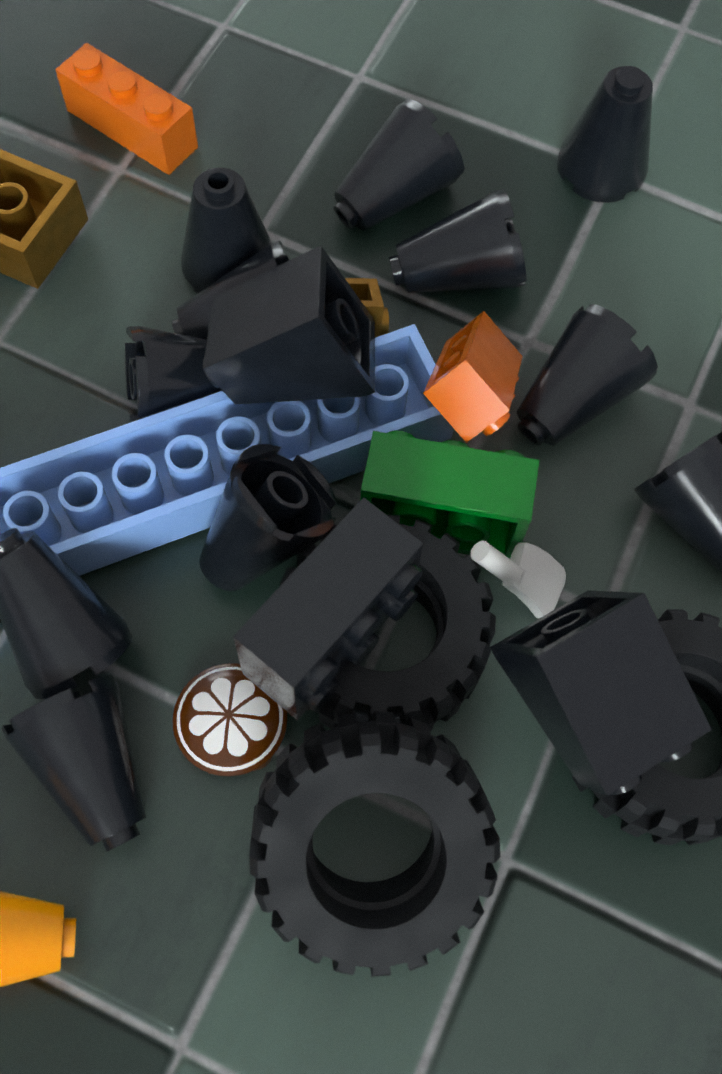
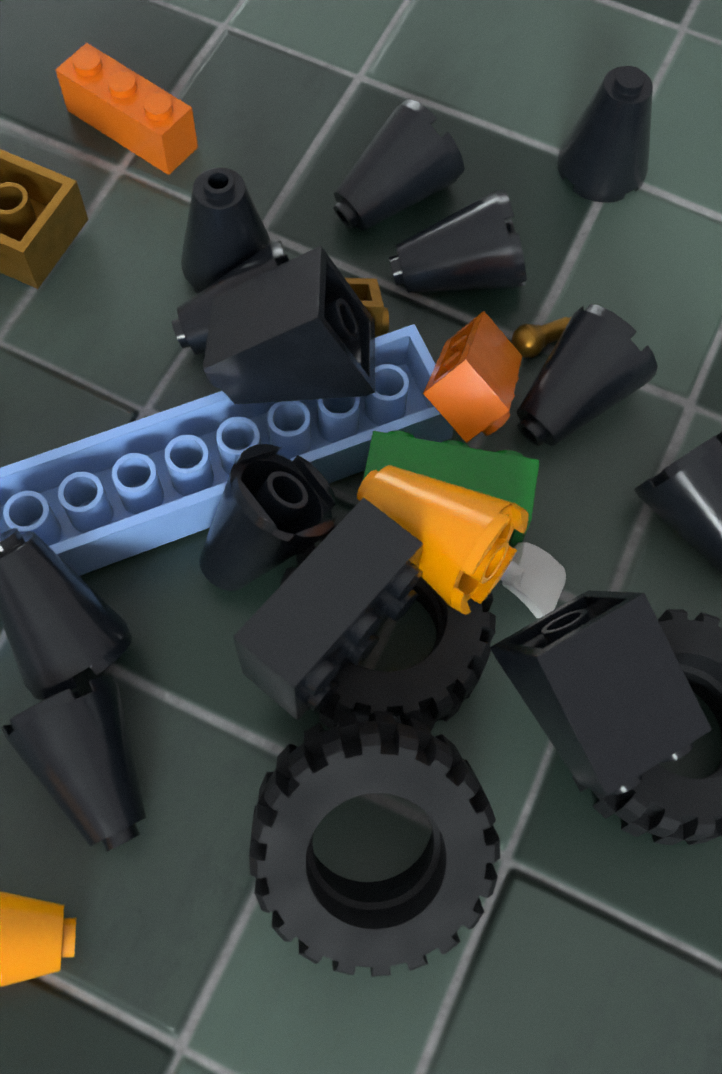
(164, 370): black cone -> none
(227, 722): dish -> none
(460, 530): none -> light orange cone
(531, 338): none -> pearl gold piece

